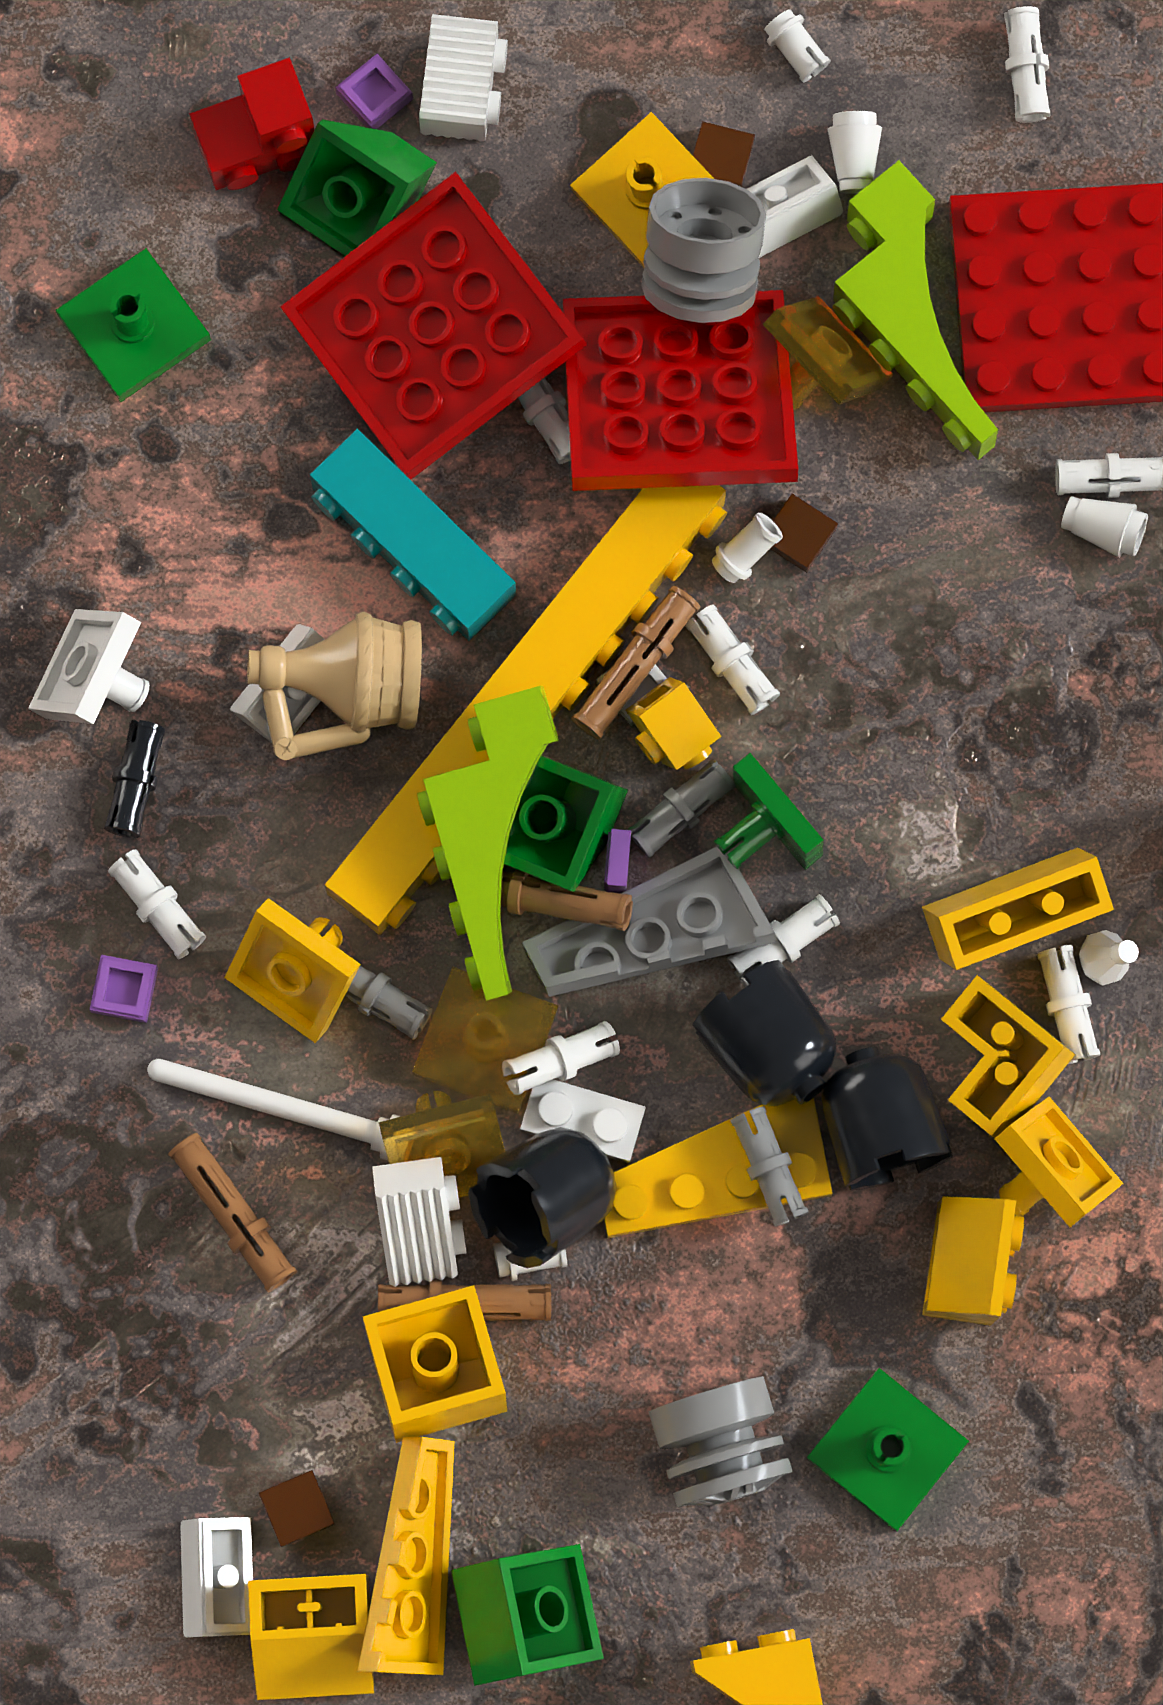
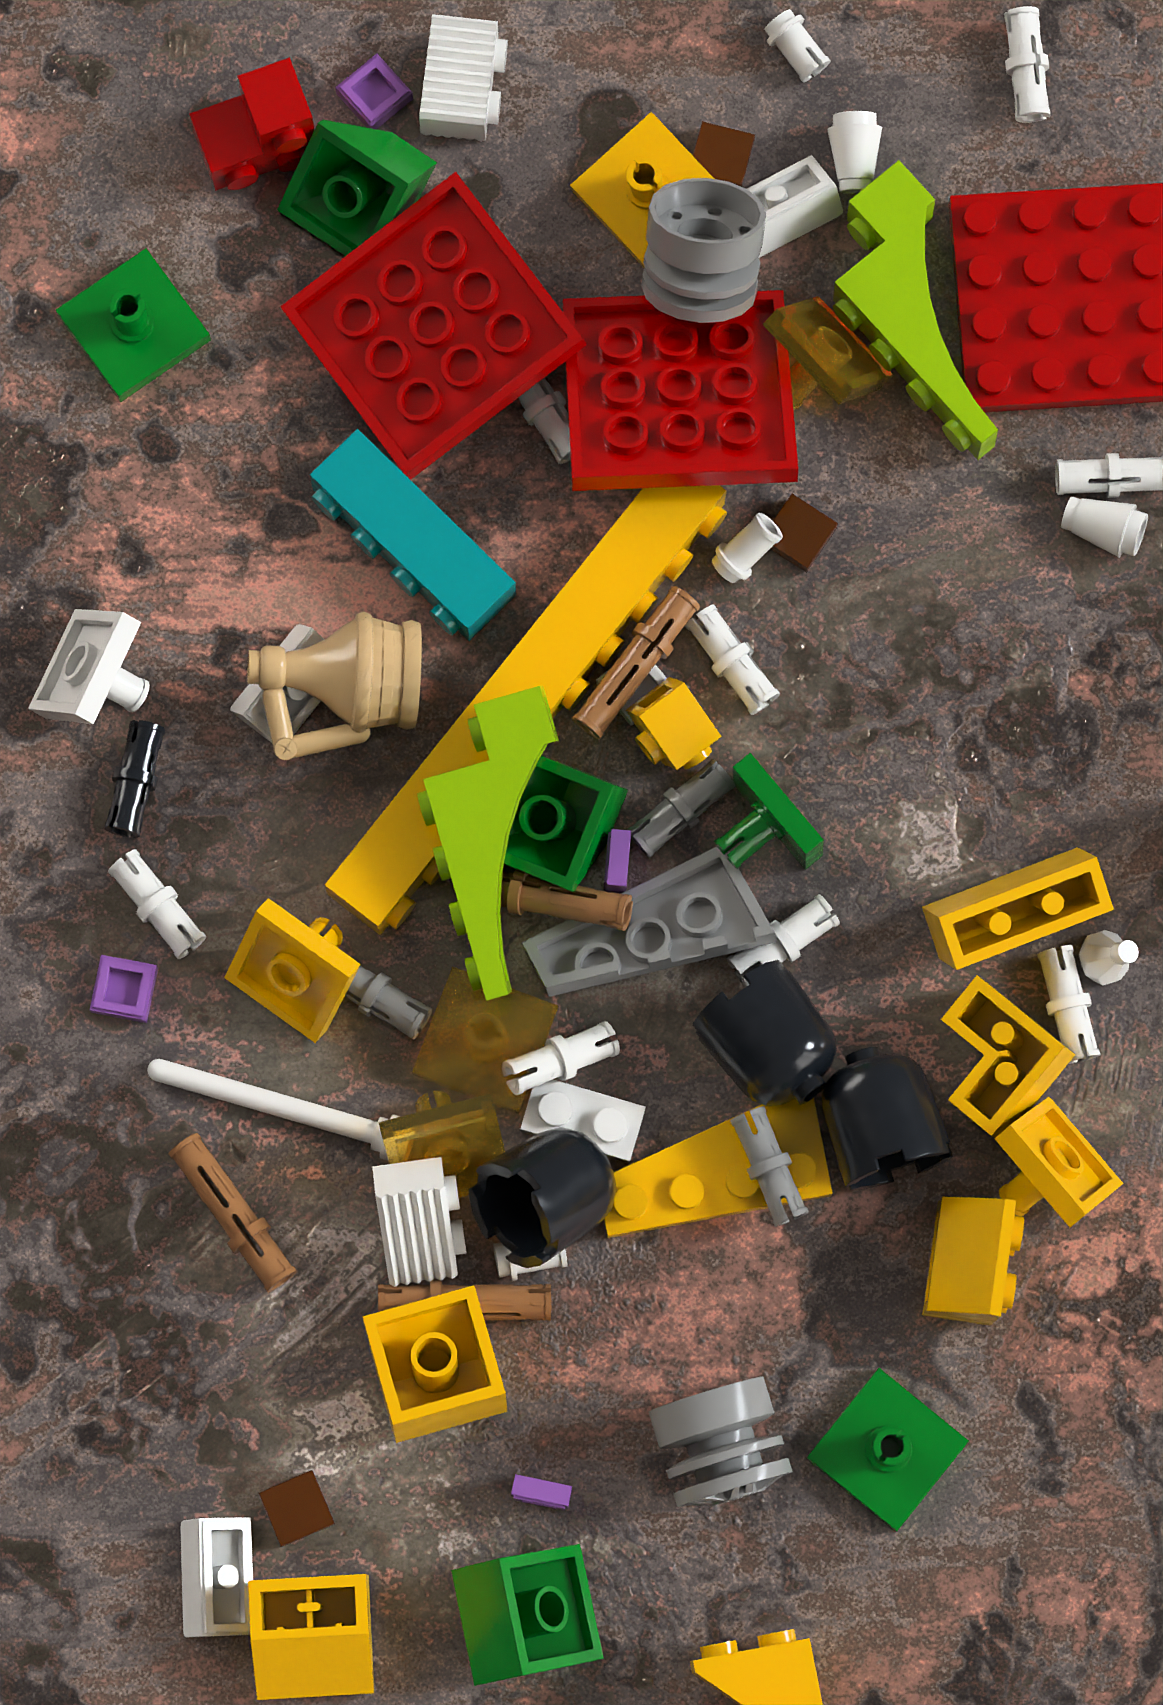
(412, 1573): yellow wing -> none
(541, 1492): none -> medium lavender tile

